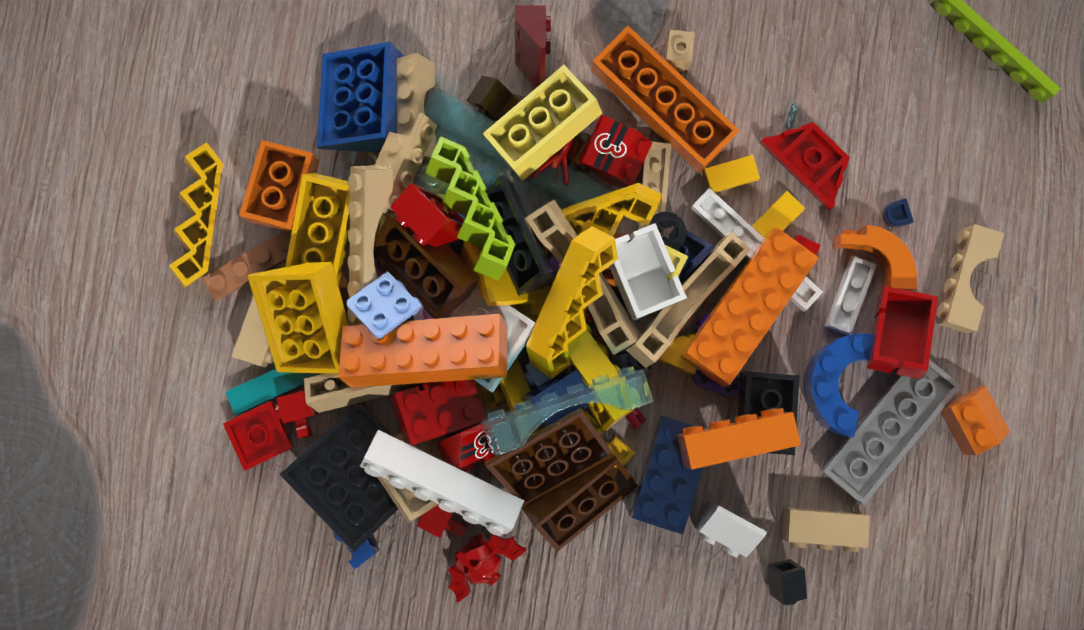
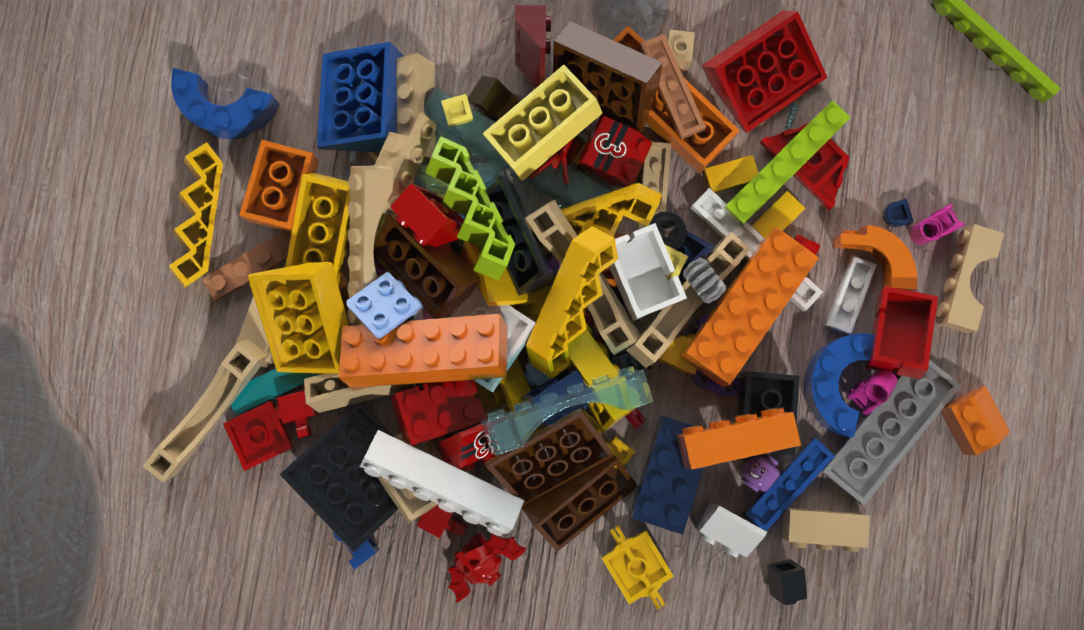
(225, 387): none -> tan arch
(227, 121): none -> blue brick
(457, 110): none -> light yellow tile
(612, 72): none -> reddish brown slope
(637, 567): none -> yellow plate
(674, 89): none -> nougat plate
(704, 280): none -> light grey gear
(760, 472): none -> medium lavender head
(766, 70): none -> red slope
(787, 162): none -> lime plate
(789, 485): none -> blue plate
(873, 390): none -> dark pink piece
(938, 224): none -> dark pink piece

